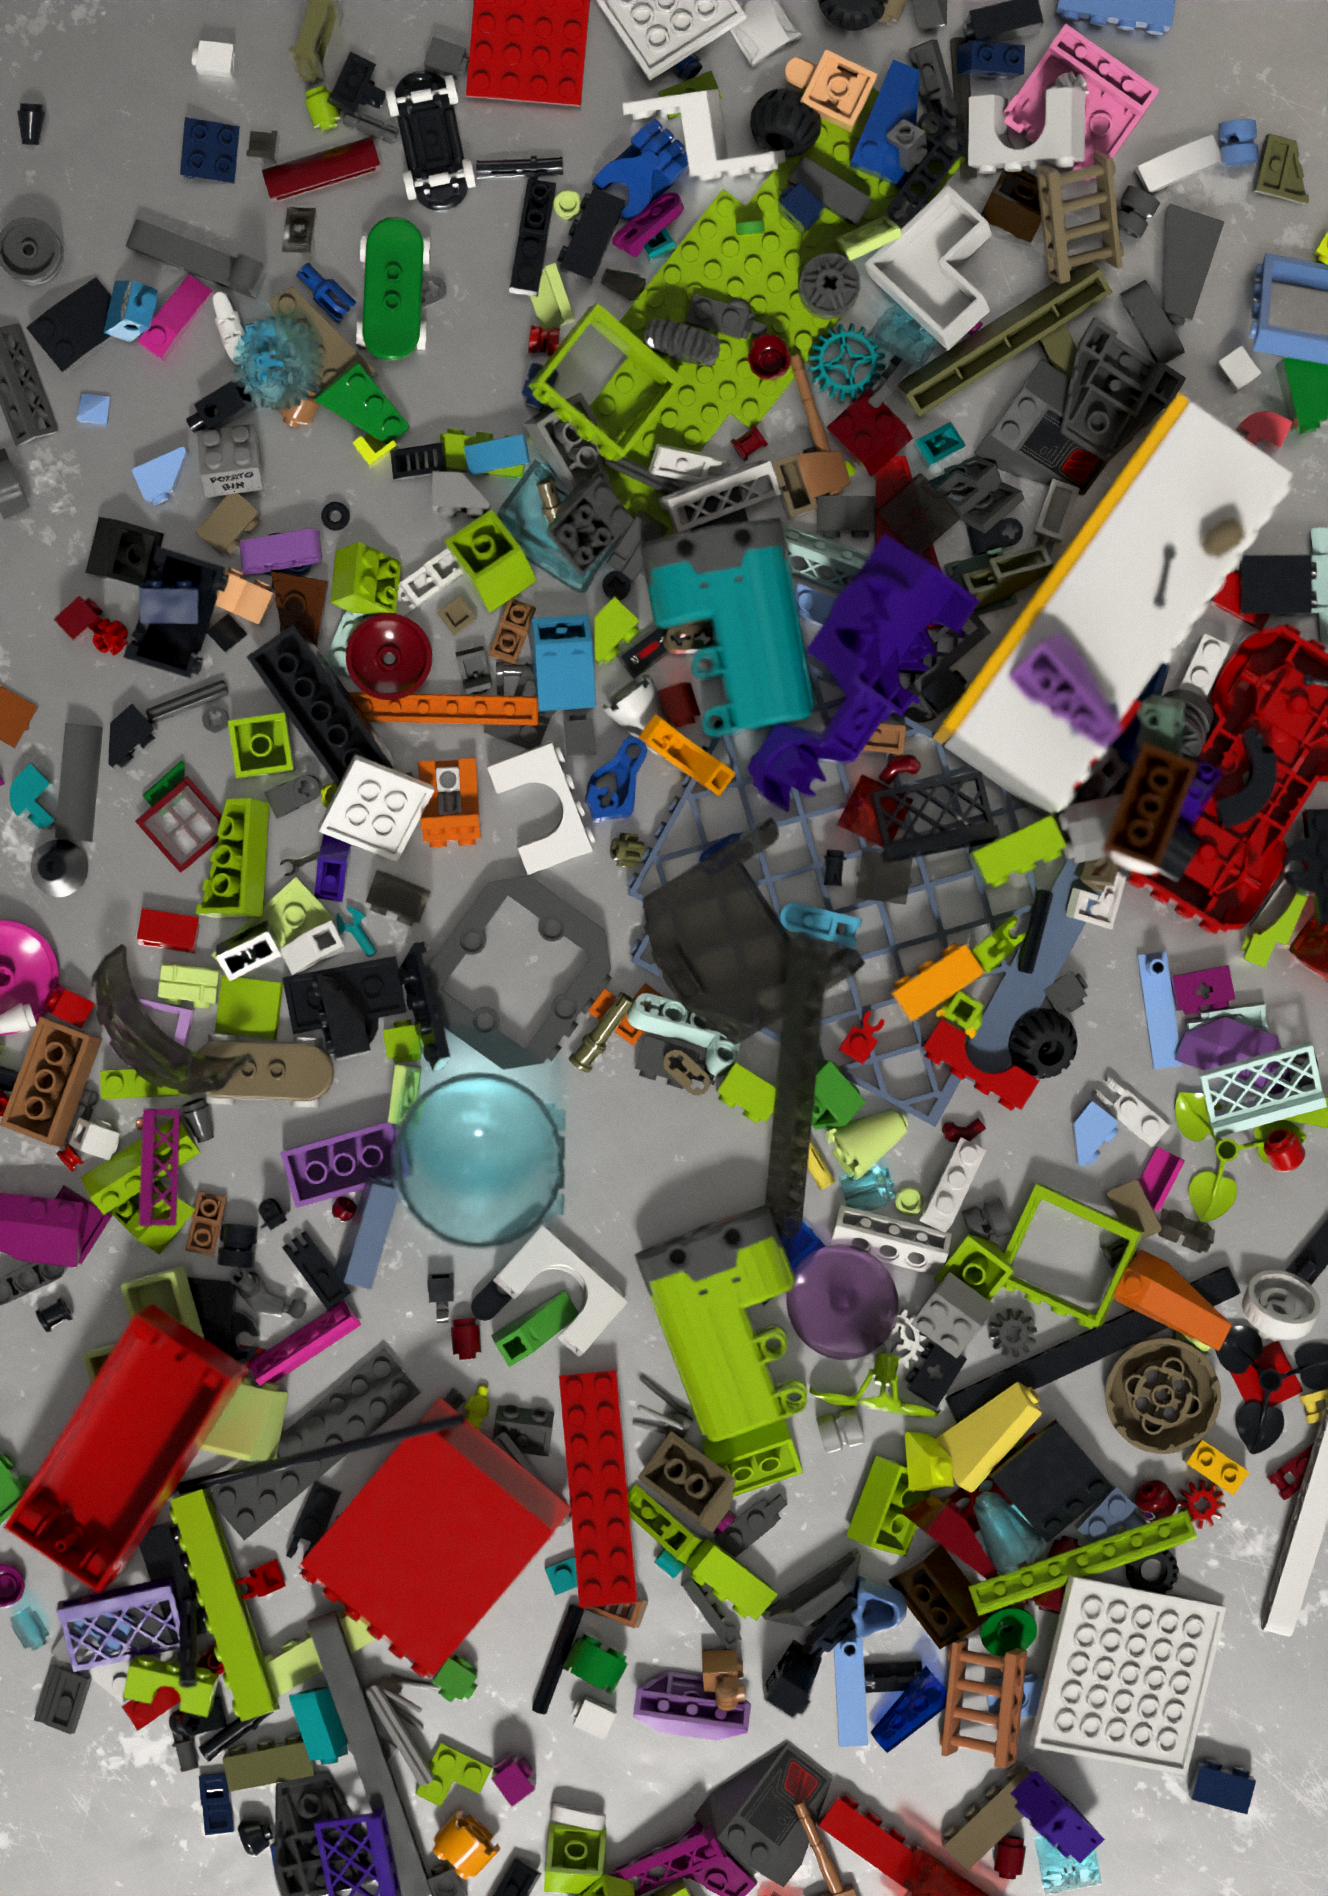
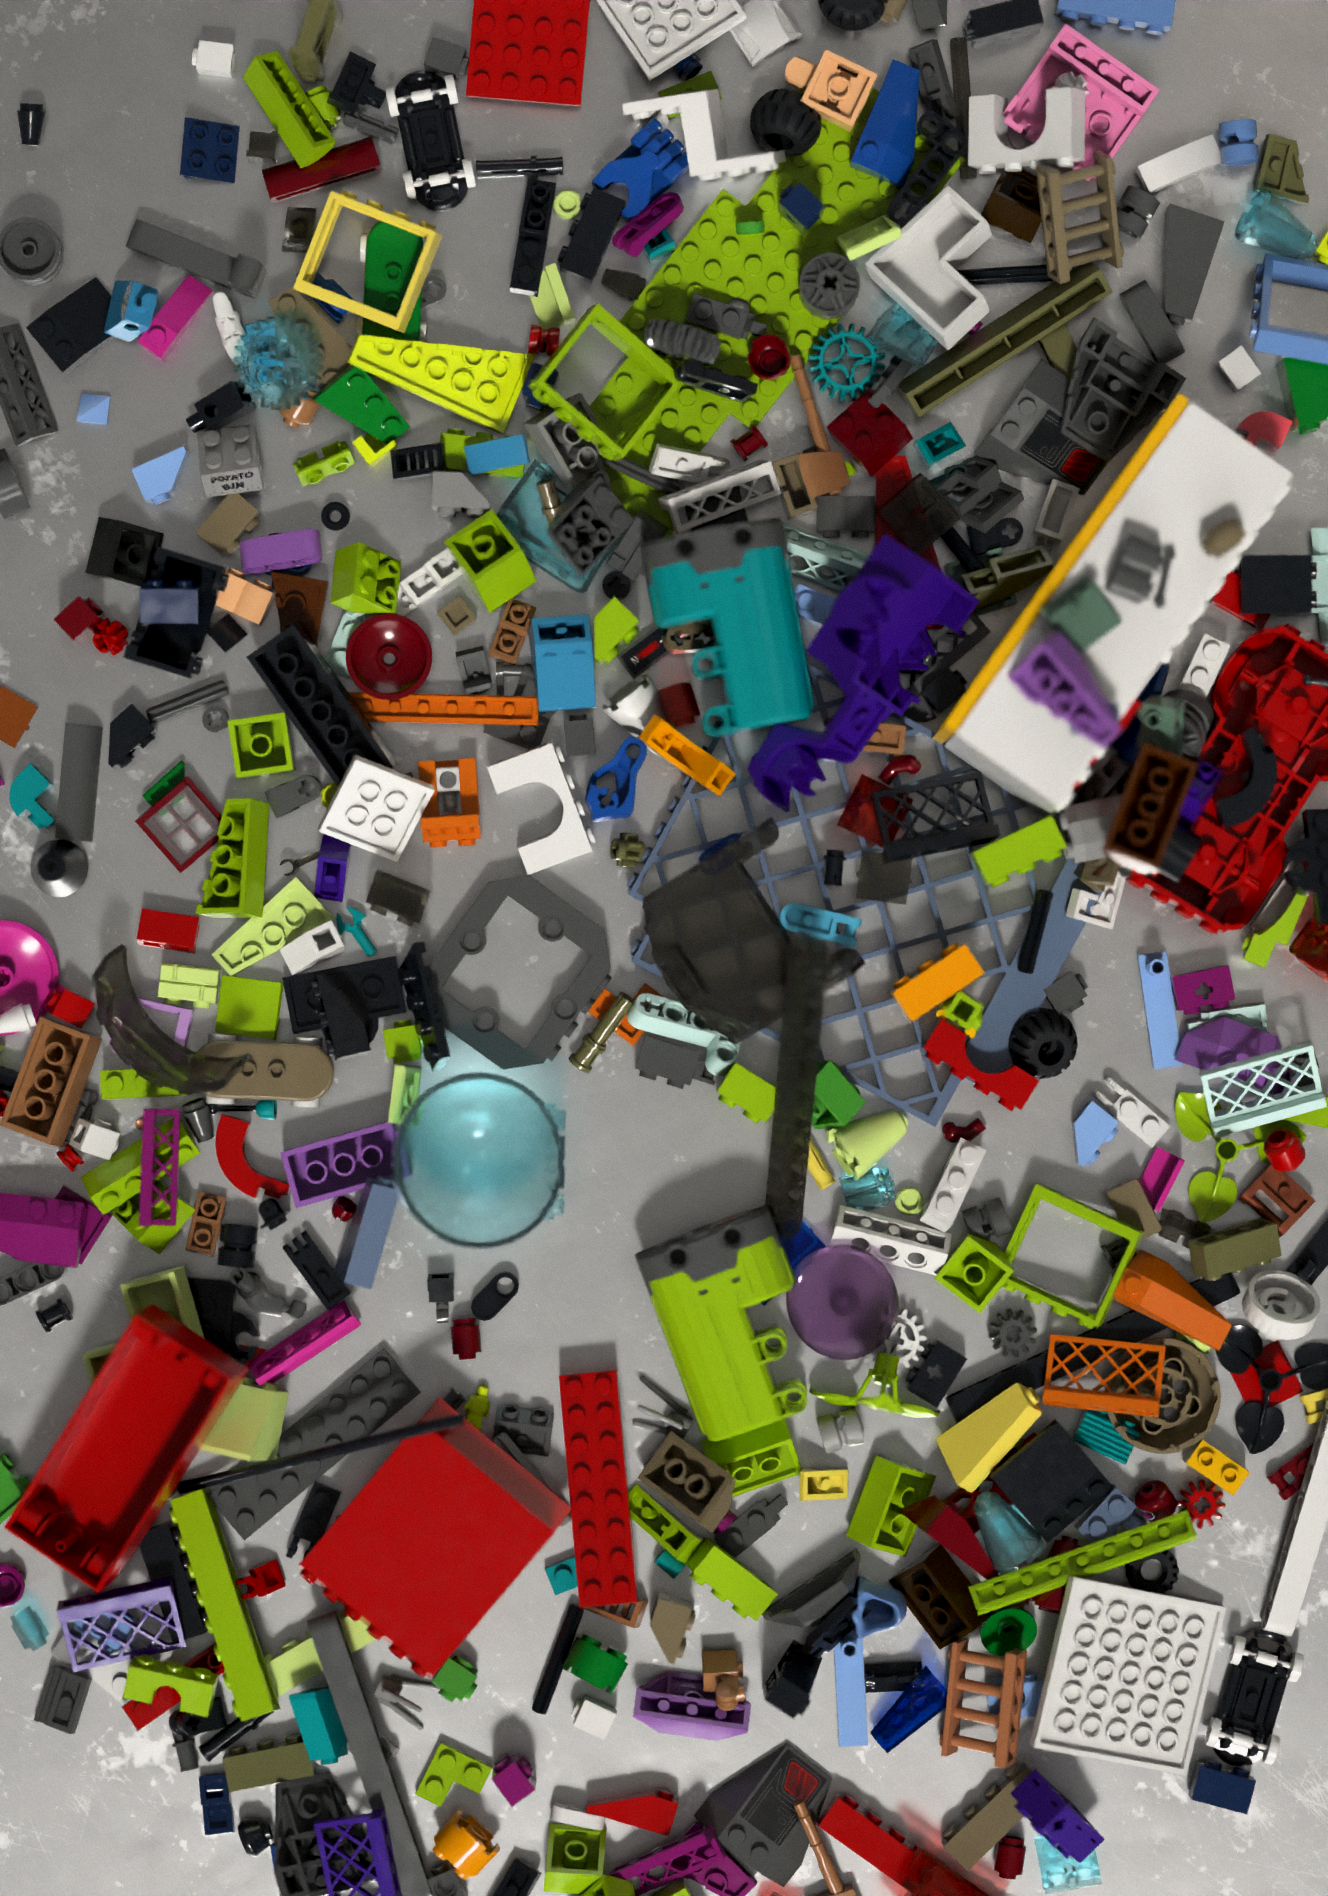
(188, 1675): black pin -> none
(233, 1161): none -> red arch
(248, 950): brick -> none
(264, 1108): none -> hinge
(288, 108): none -> lime brick
(320, 241): none -> light yellow window
(336, 460): none -> lime hinge
(399, 1734): light grey axle -> none
(458, 378): none -> neon yellow wing
(534, 1328): bright green slope -> none
(599, 1302): white arch -> none
(643, 1810): none -> red slope
(669, 1621): none -> dark tan slope
(691, 1067): dark tan beam -> none
(712, 1613): dark grey hinge -> none
(715, 381): none -> black hinge
(823, 1484): none -> light yellow slope
(831, 191): dark grey beam -> none
(860, 1042): red plate -> none
(911, 144): dark grey bracket -> none
(927, 1463): neon yellow slope -> none
(953, 1315): light grey brick -> none
(962, 550): none -> black axle
(991, 59): dark blue brick -> none
(997, 945): lime hinge -> none
(1006, 275): none -> black axle
(1081, 614): none -> sand green hinge
(1100, 1435): none -> teal brick
(1103, 1400): none -> orange fence
(1135, 569): none -> dark grey brick
(1235, 1249): none -> olive brick
(1252, 1698): none -> black piece
(1275, 228): none -> clear light blue cone
(1283, 1192): none -> copper plate

